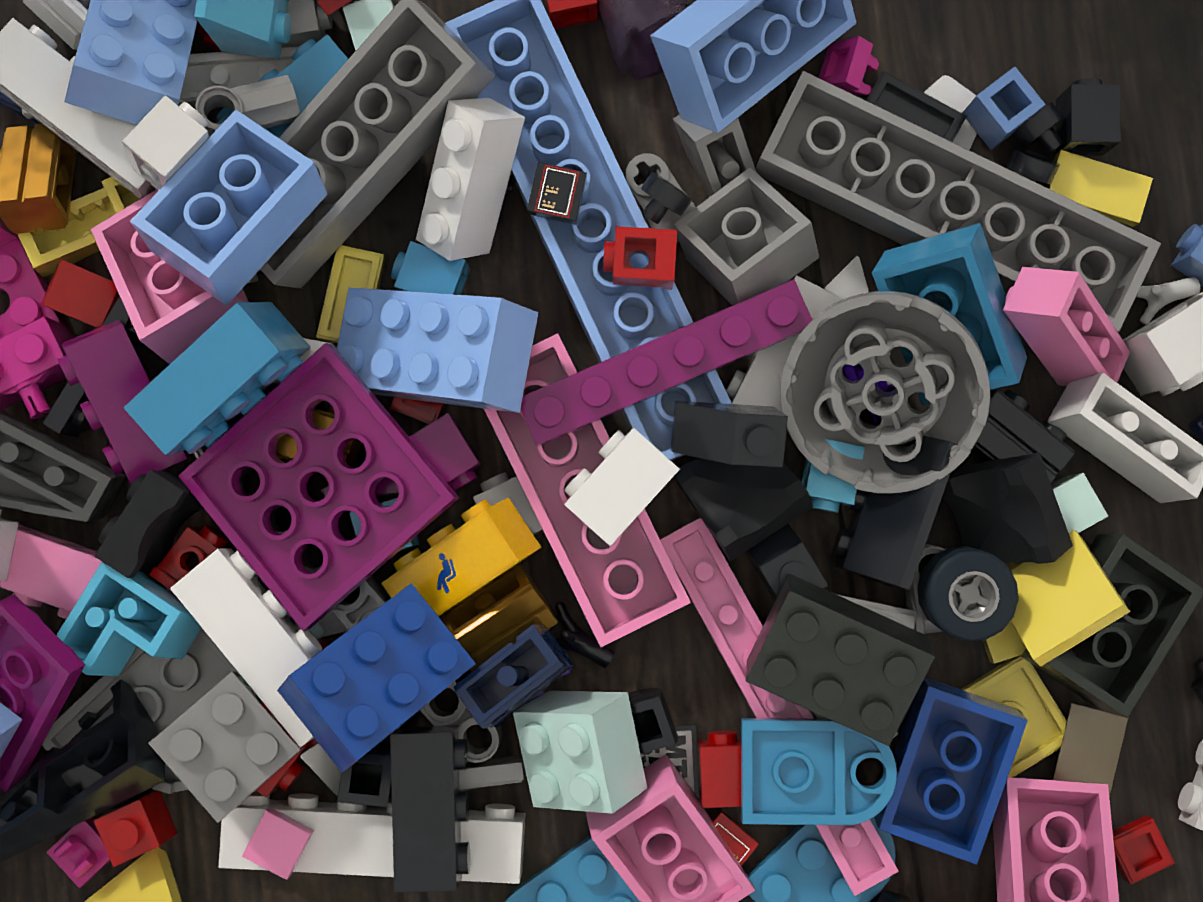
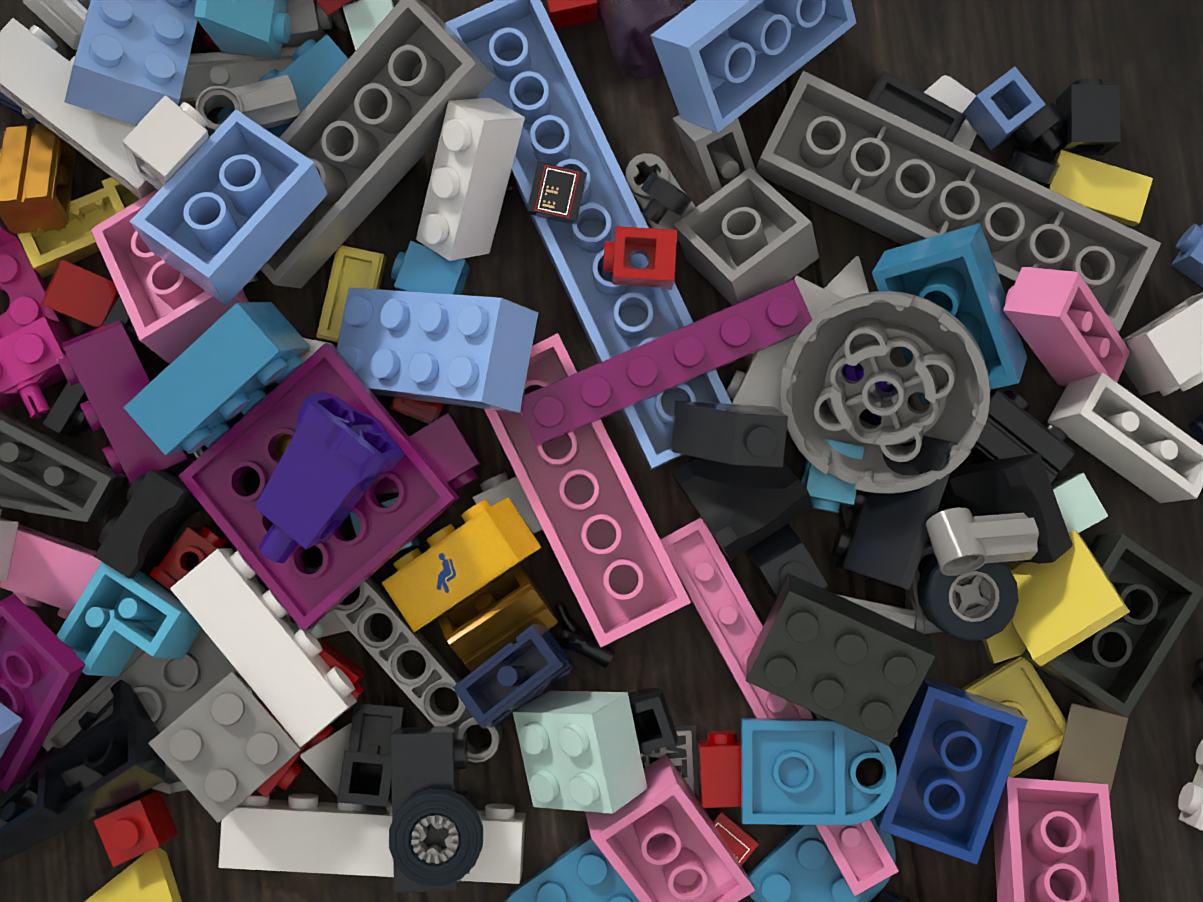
(80, 852): dark pink tile -> none
(278, 843): bright pink tile -> none
(323, 474): none -> dark purple piece
(375, 677): blue brick -> none
(432, 864): none -> black bush
(492, 772): light grey tile -> none
(620, 485): white brick -> none
(847, 63): dark pink tile -> none
(969, 541): none -> light grey piece
(1140, 849): red tile -> none
(1163, 294): white bar -> none

